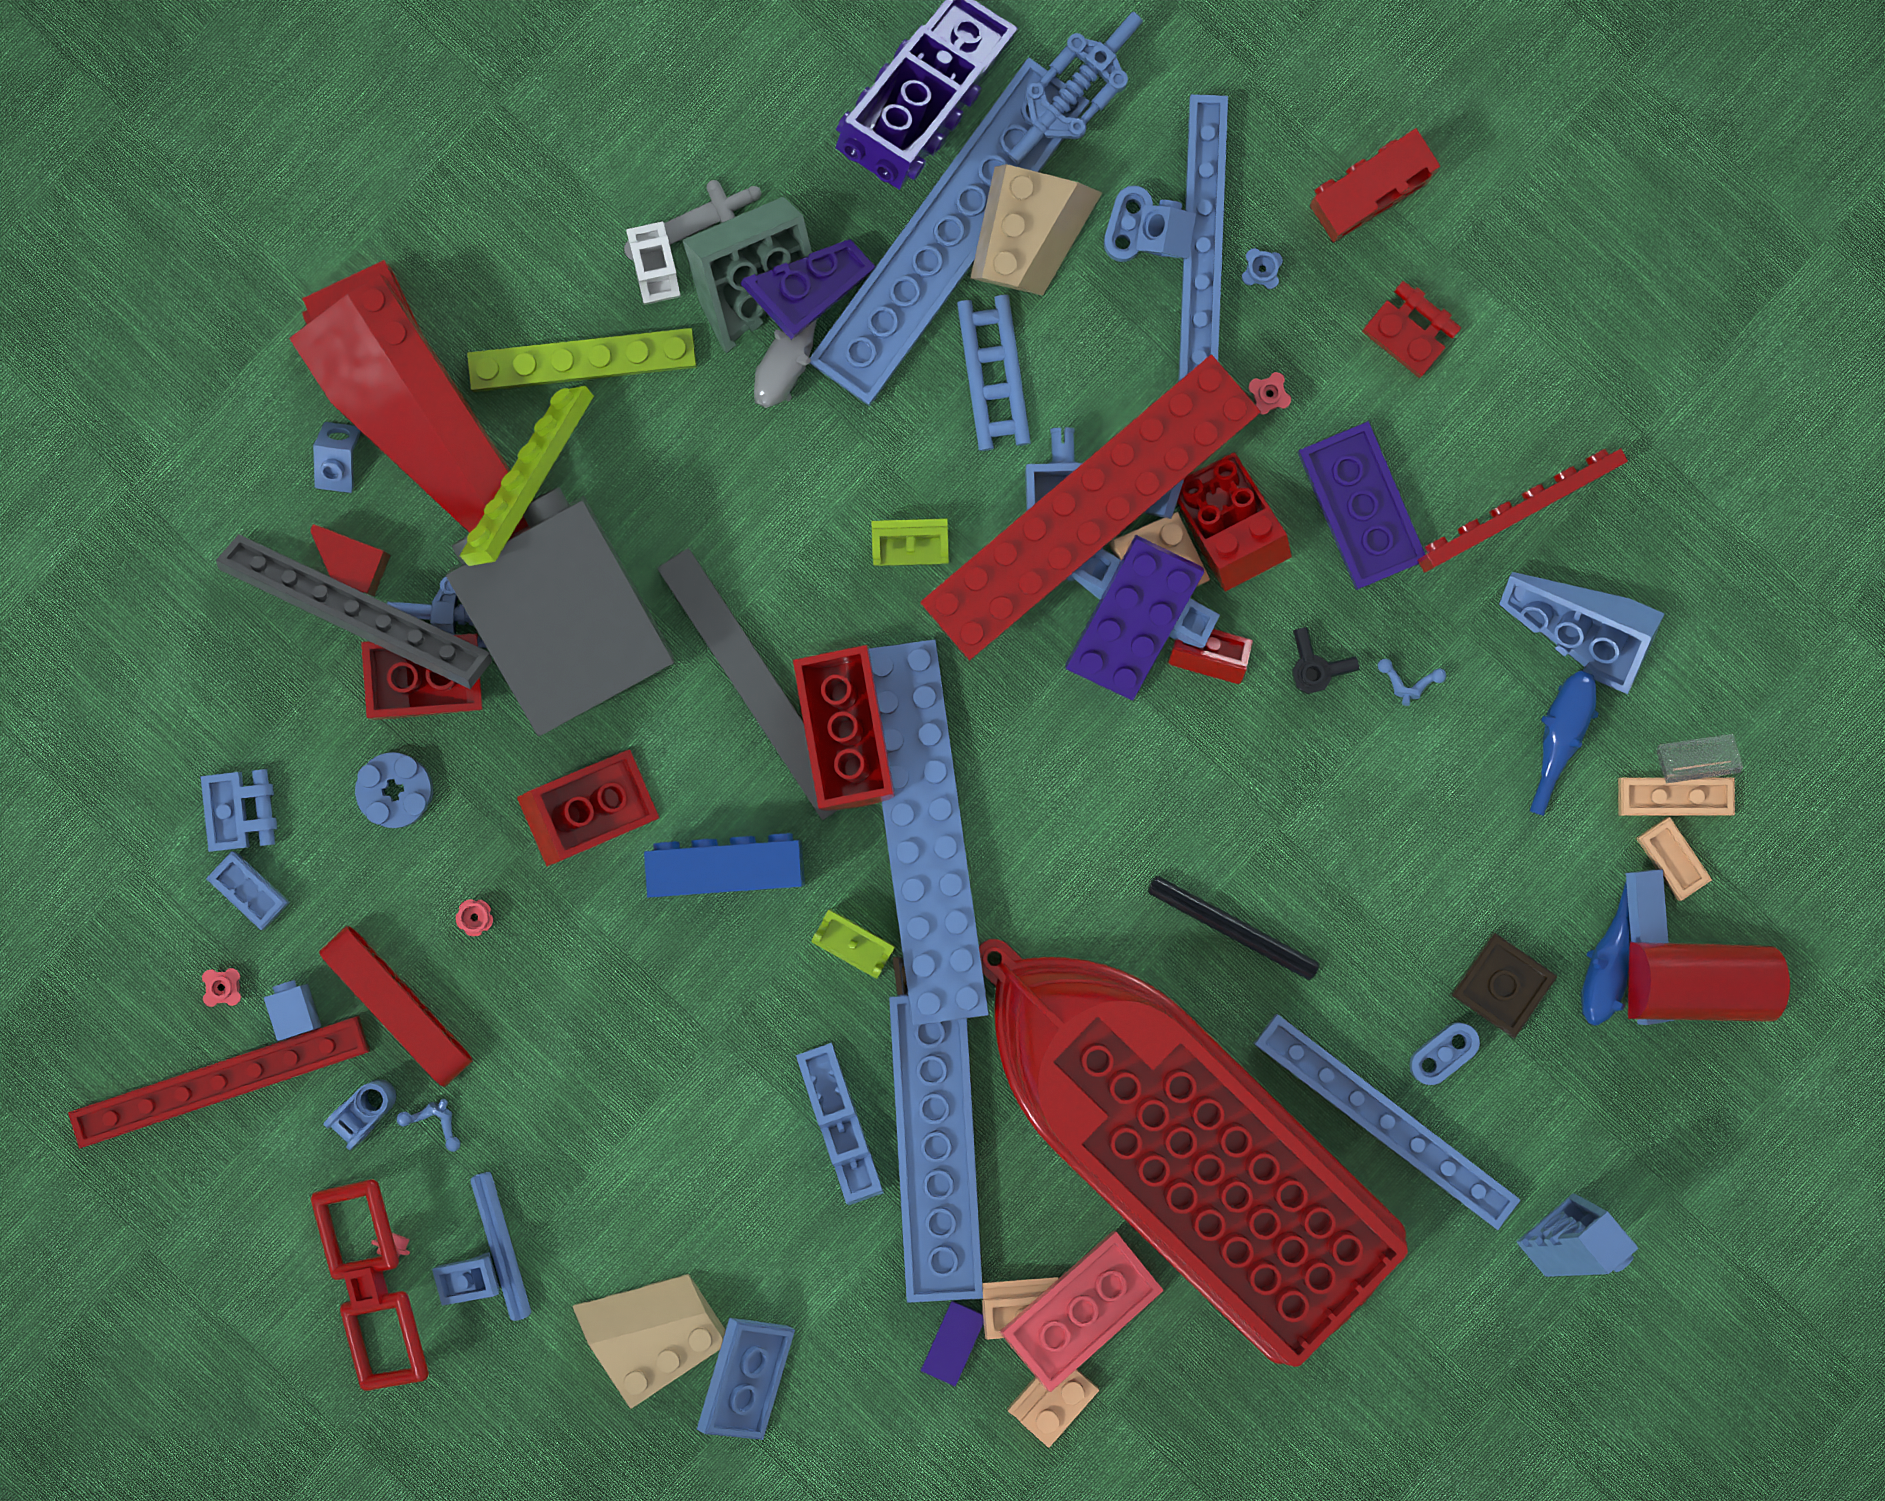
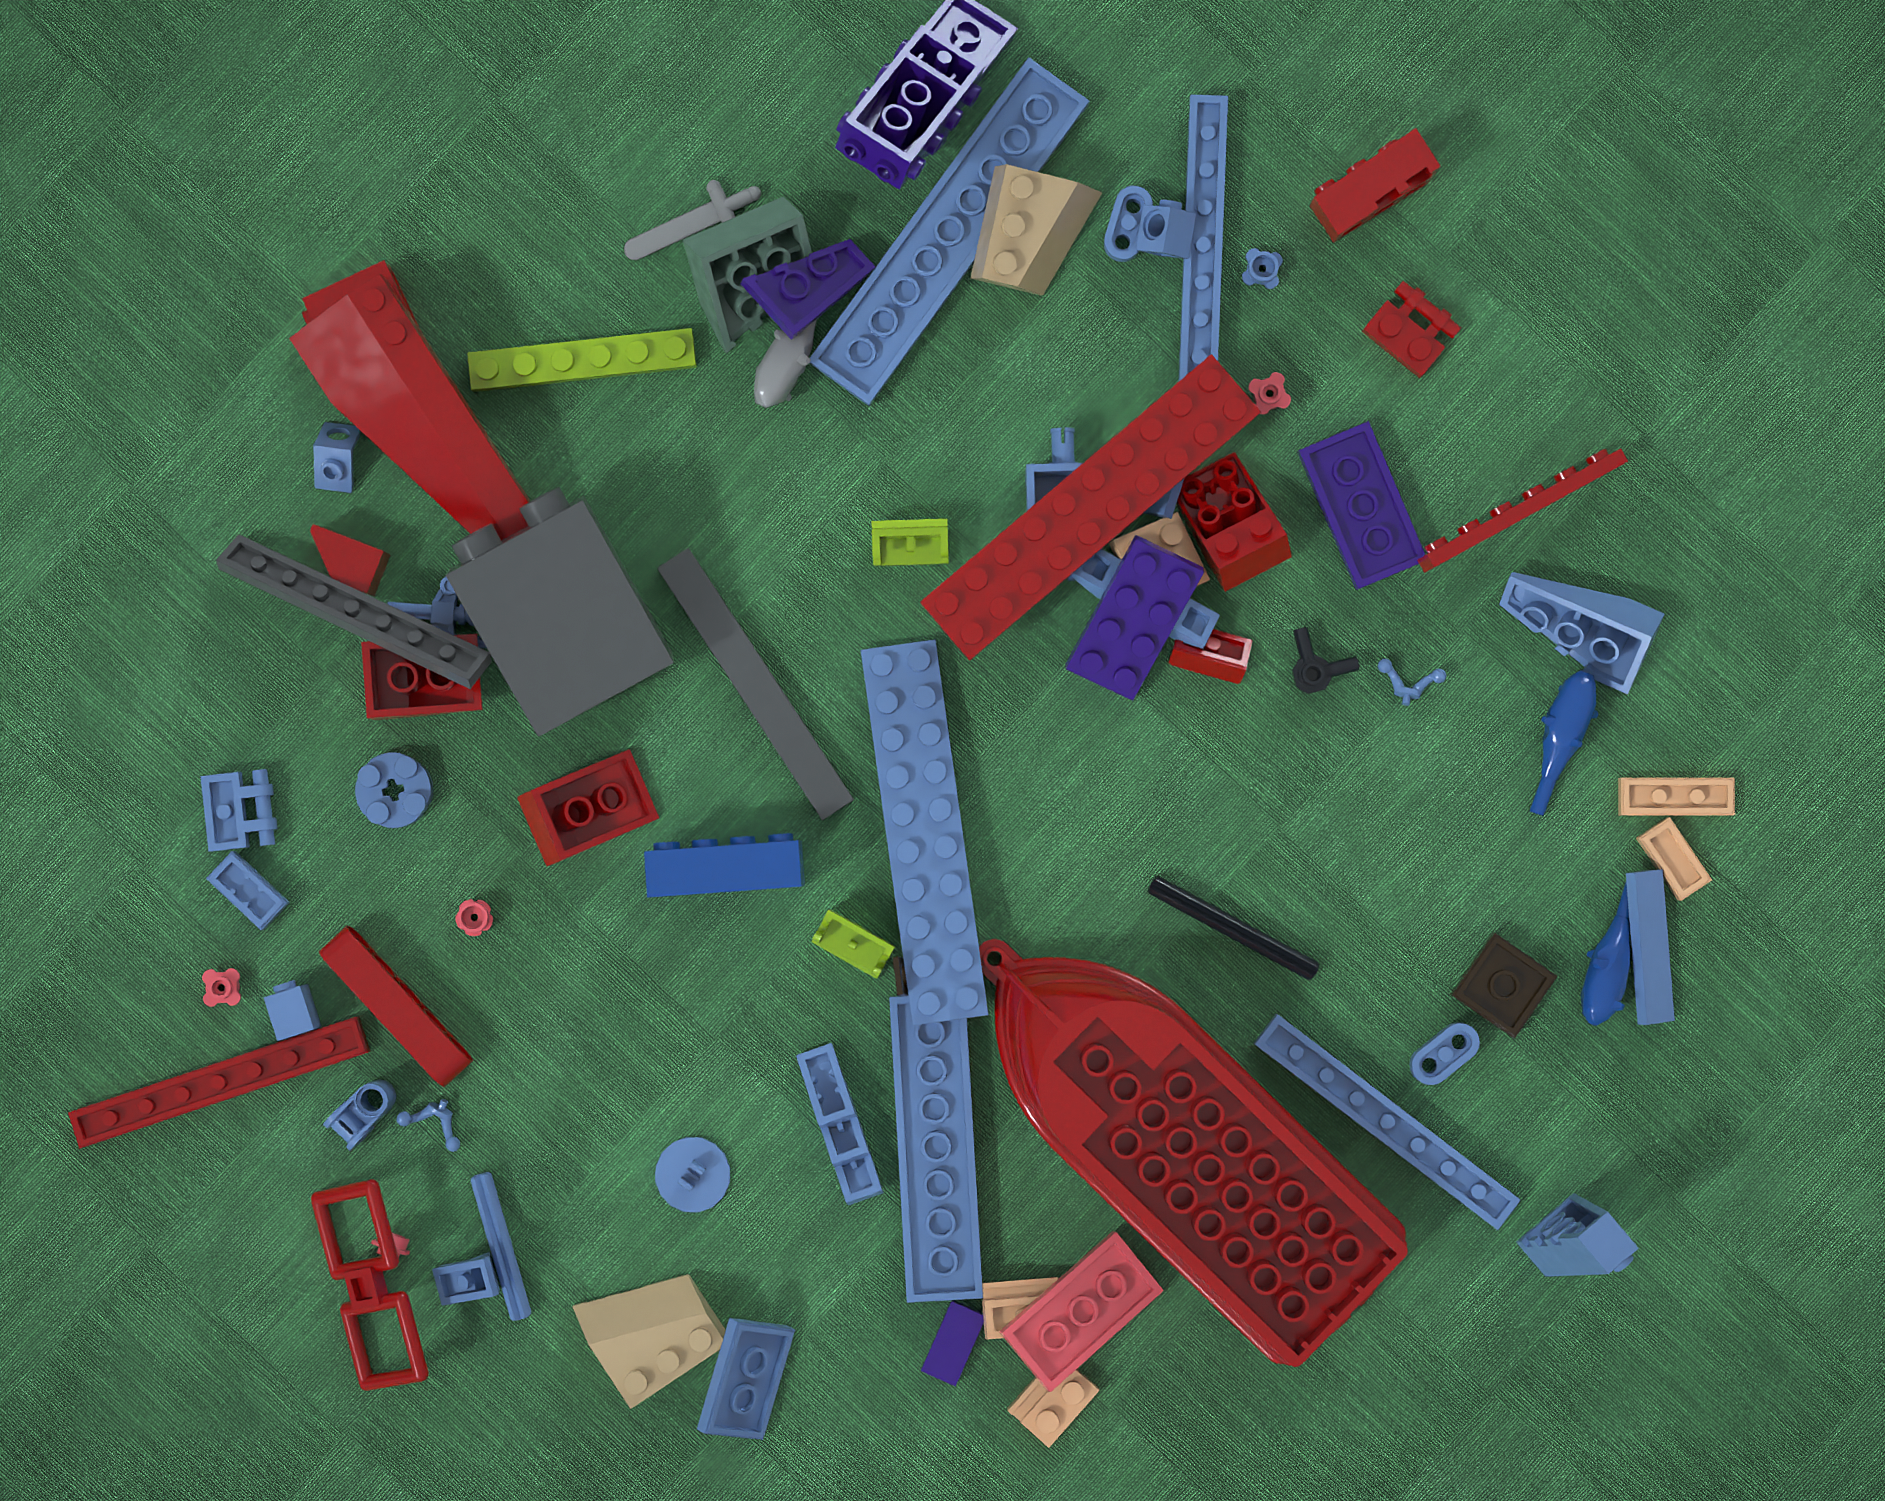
(526, 476): lime plate -> none
(653, 263): white brick -> none
(692, 1174): none -> medium blue piece
(843, 729): red brick -> none
(1012, 388): medium blue bar -> none
(1100, 60): medium blue bar -> none
(1699, 758): clear tile -> none
(1707, 982): red brick -> none

